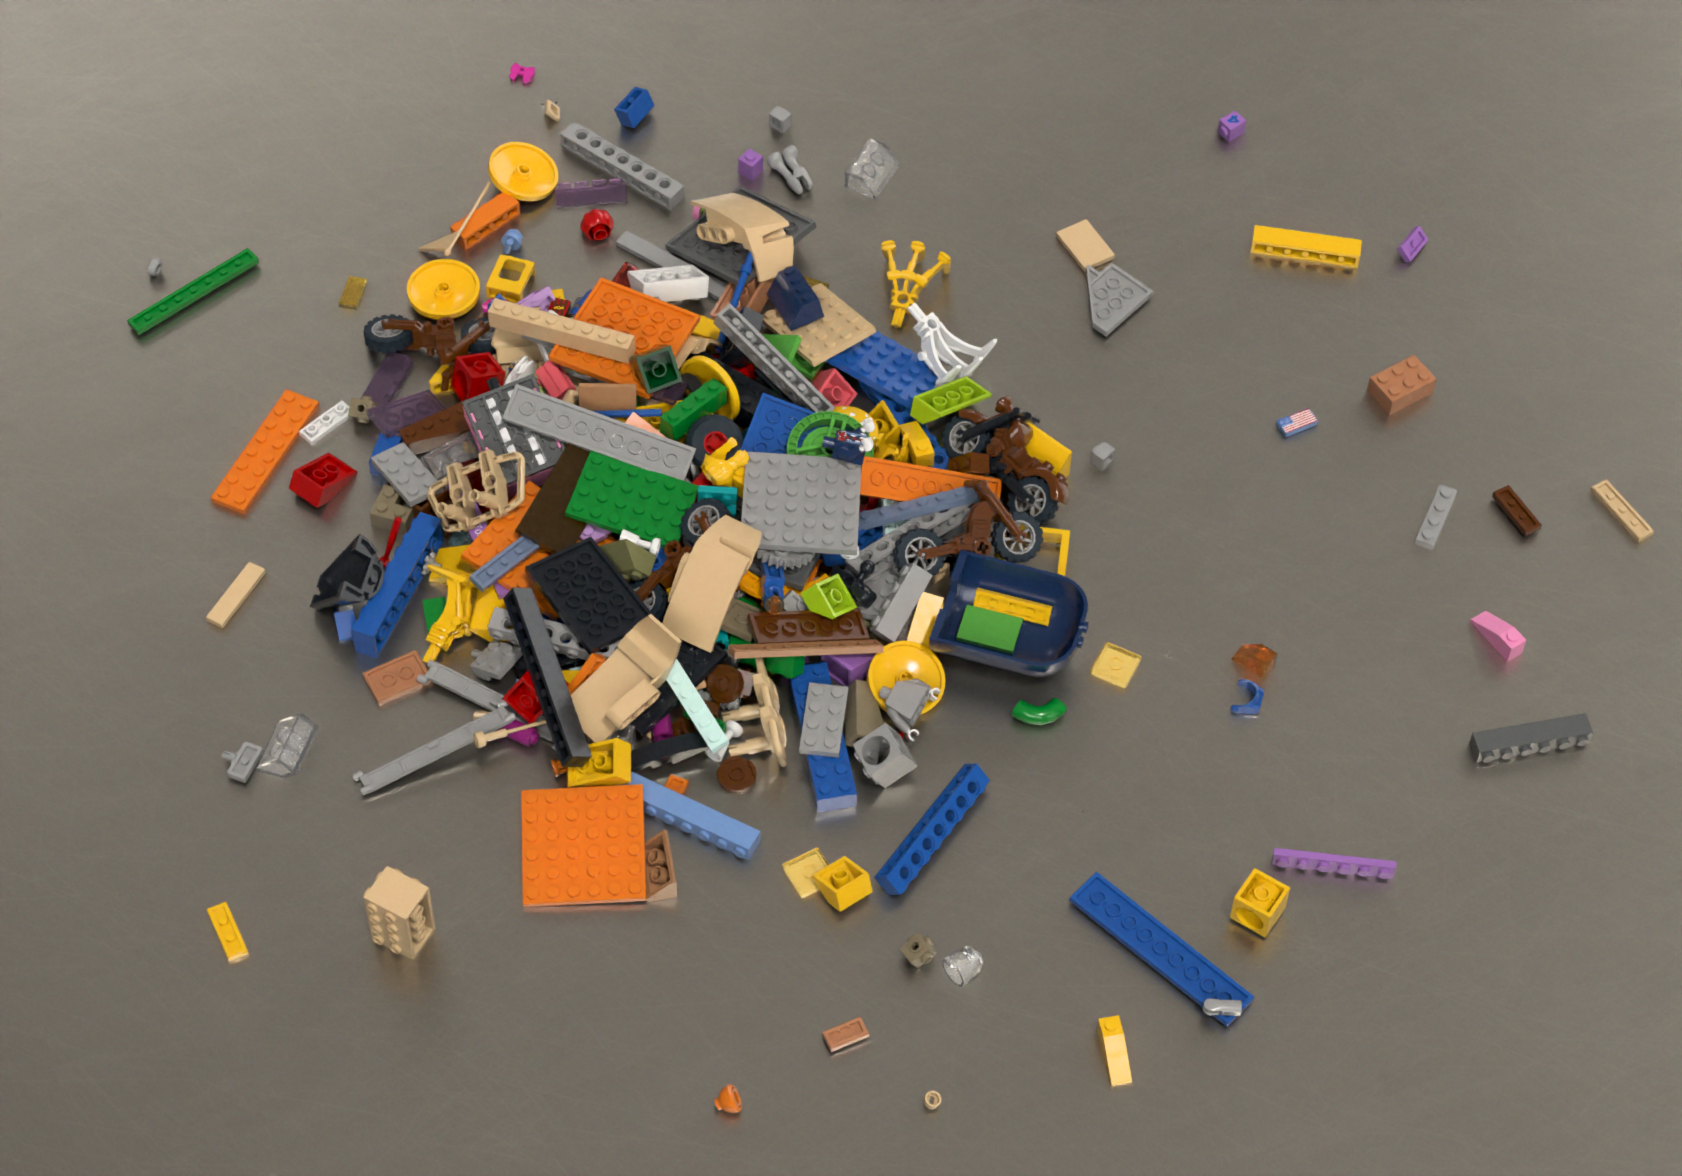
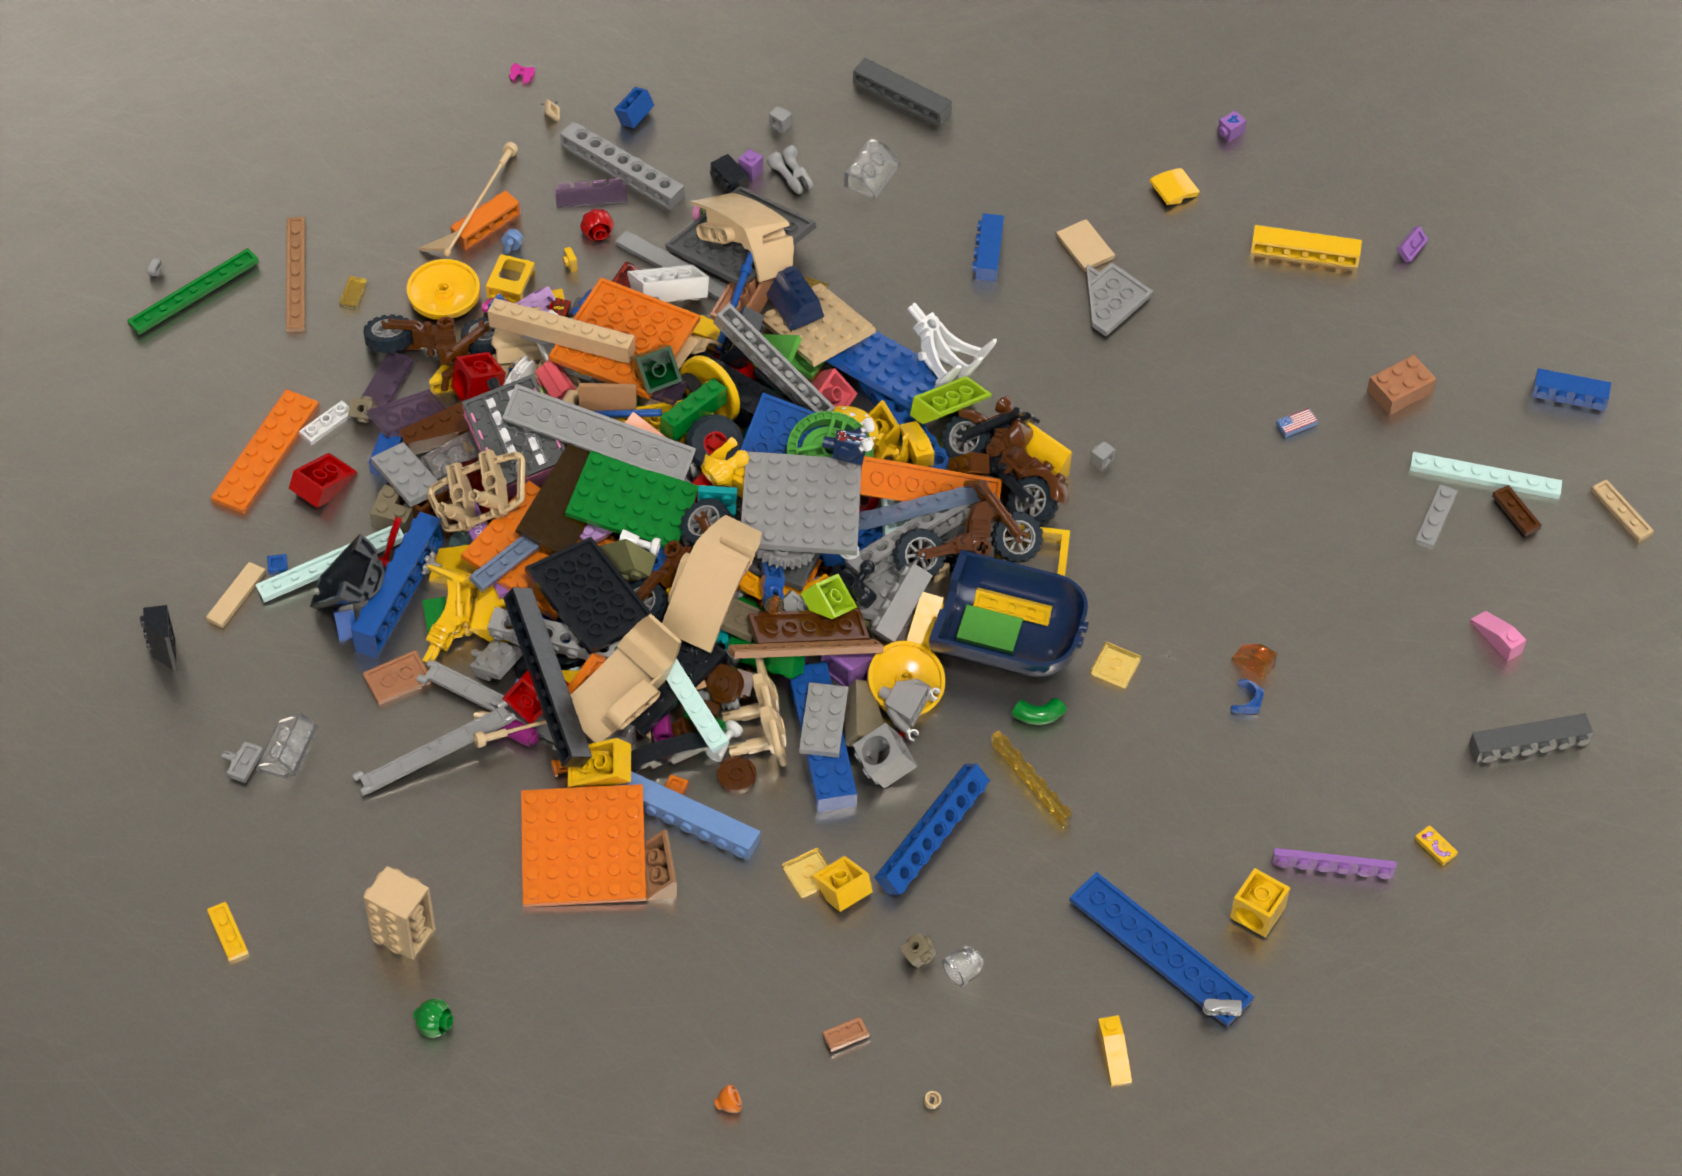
(159, 634): none -> black slope
(277, 564): none -> blue tile
(295, 275): none -> medium nougat tile
(313, 569): none -> light aqua plate
(433, 1018): none -> green plant
(523, 171): yellow dish -> none
(570, 260): none -> yellow plate
(728, 173): none -> black brick
(902, 91): none -> dark grey brick
(918, 249): yellow piece -> none
(989, 247): none -> blue brick
(1031, 779): none -> clear yellow plate
(1174, 186): none -> yellow slope
(1436, 845): none -> yellow tile
(1485, 475): none -> light aqua plate
(1571, 389): none -> blue brick

